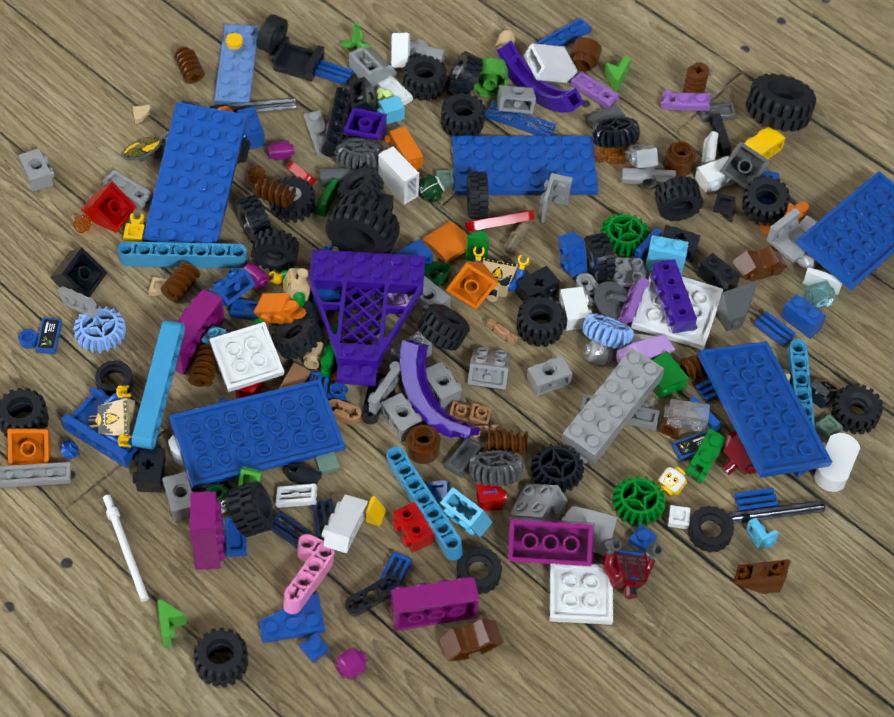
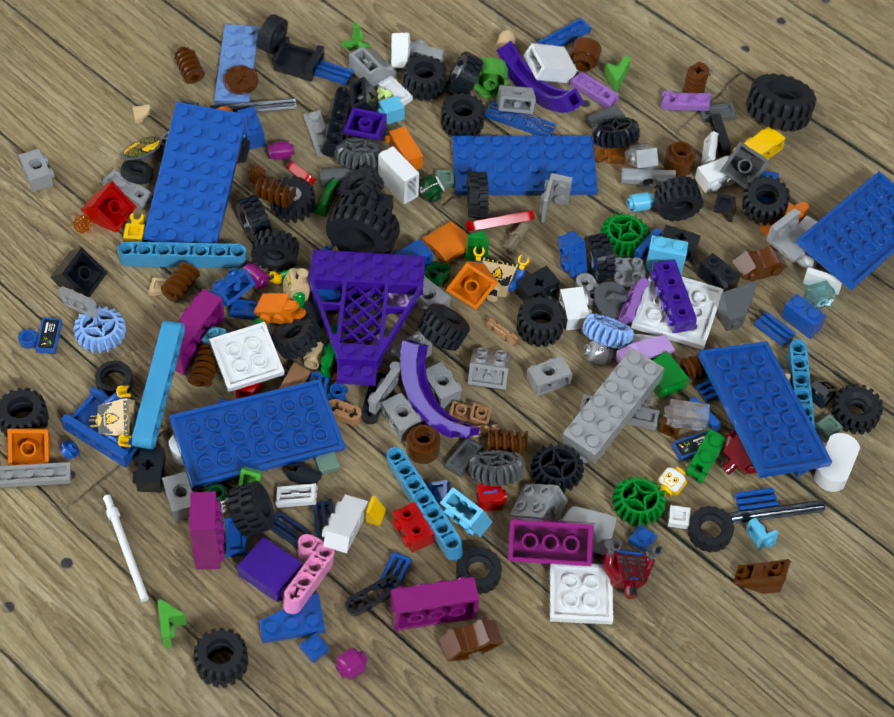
(145, 175): none -> black tyre
(234, 41): yellow tile -> none
(240, 80): none -> reddish brown tile
(269, 569): none -> dark purple brick
(640, 202): none -> medium azure brick

